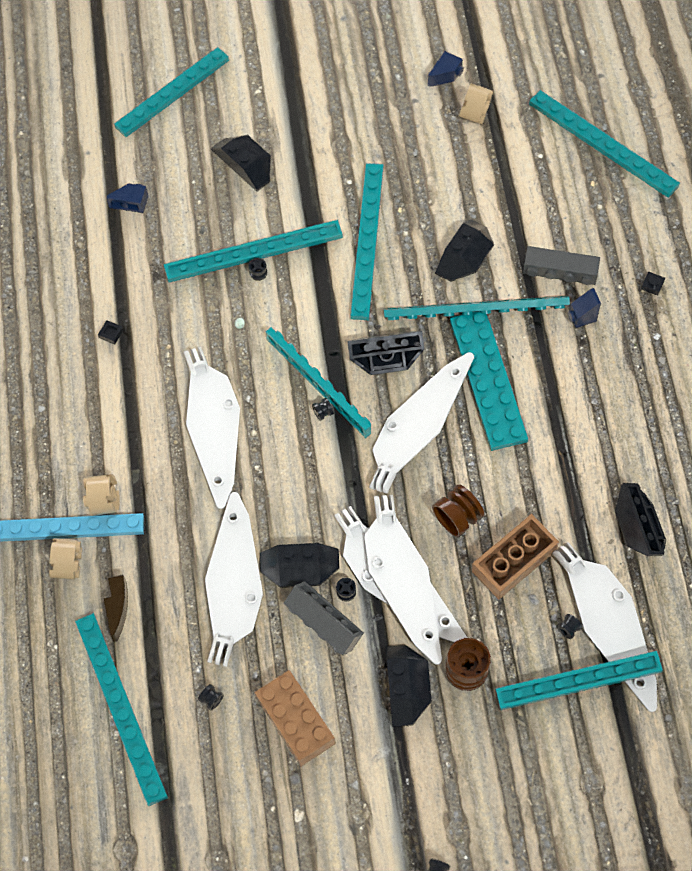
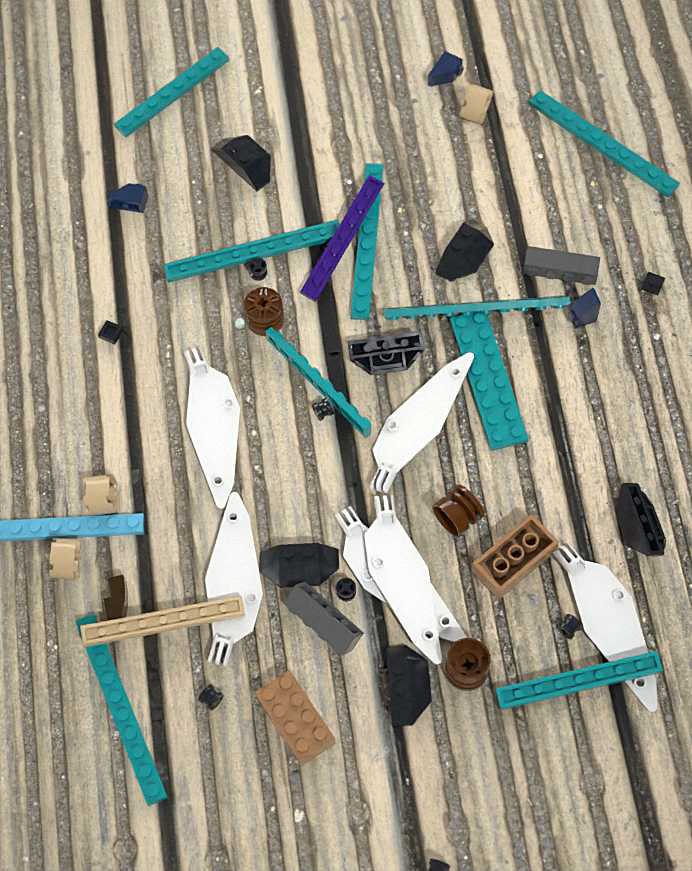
(162, 621): none -> tan tile
(263, 310): none -> reddish brown wheel
(342, 238): none -> dark purple tile

